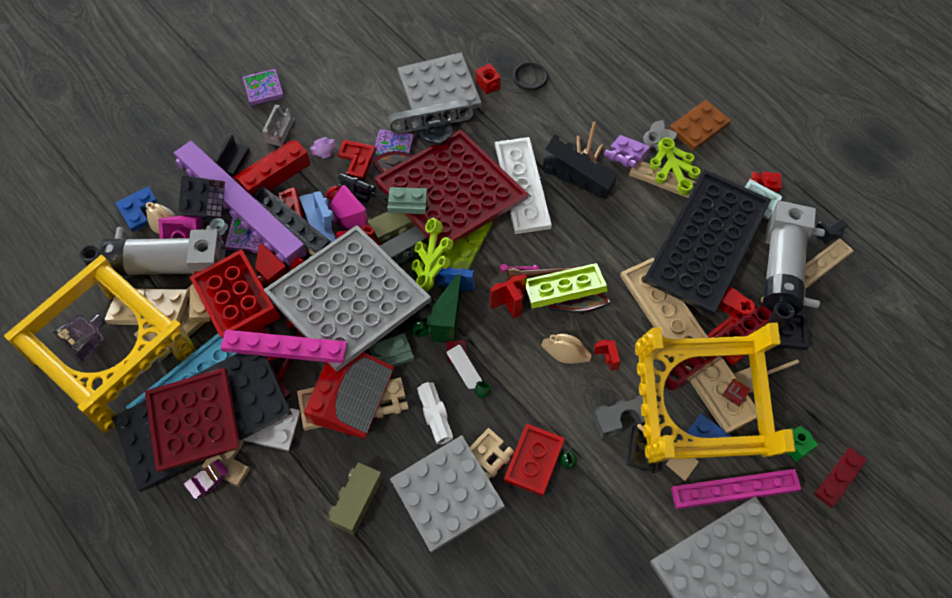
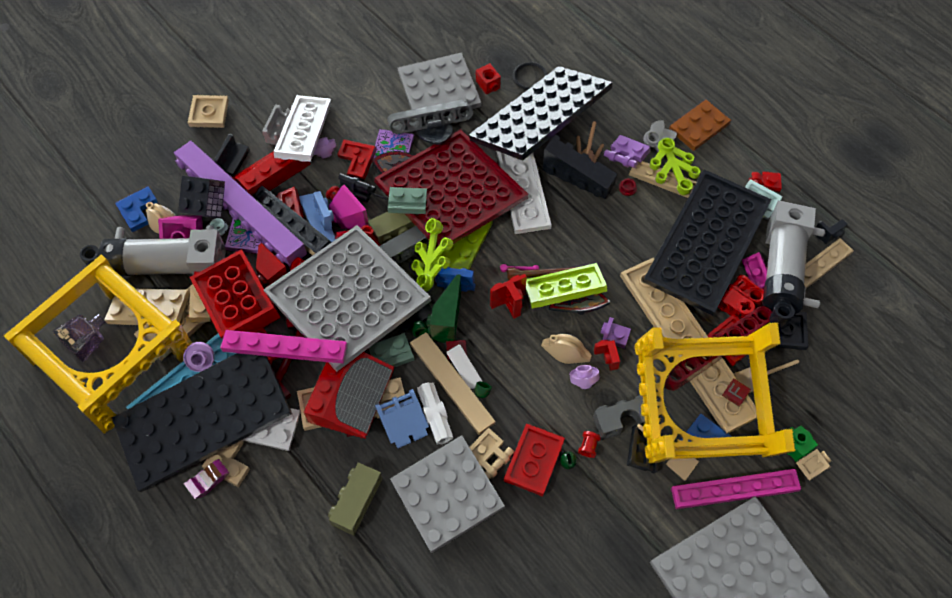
(192, 420): dark red plate -> none
(198, 356): none -> lavender plate
(208, 111): none -> tan plate
(263, 87): tile -> none
(302, 128): none -> white plate
(403, 419): none -> medium blue plate
(452, 383): none -> tan tile
(540, 112): none -> plate
(584, 376): none -> lavender plate
(589, 444): none -> red bush
(615, 332): none -> medium lavender bracket
(627, 187): none -> dark red plate
(748, 290): none -> red piece
(756, 269): none -> dark pink slope
(814, 464): none -> tan bracket
(840, 477): dark red plate -> none

